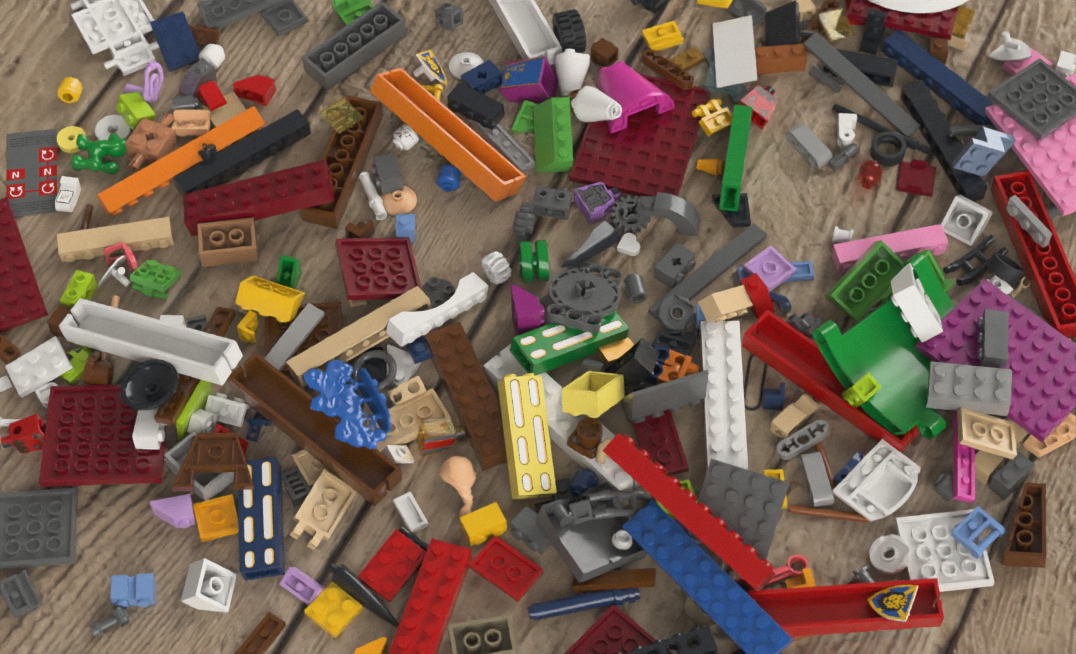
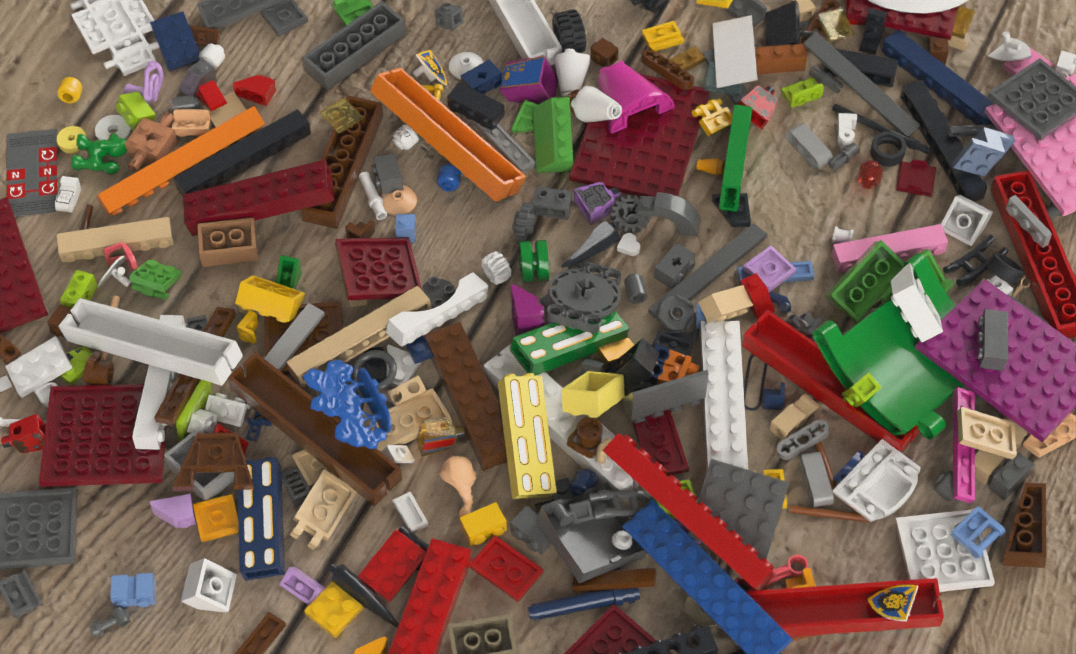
(149, 384): black dish -> none
(207, 151): black piece -> none
(802, 92): none -> lime bracket
(861, 576): dark grey piece -> none
(897, 562): white tile -> none
(969, 387): light grey brick -> none

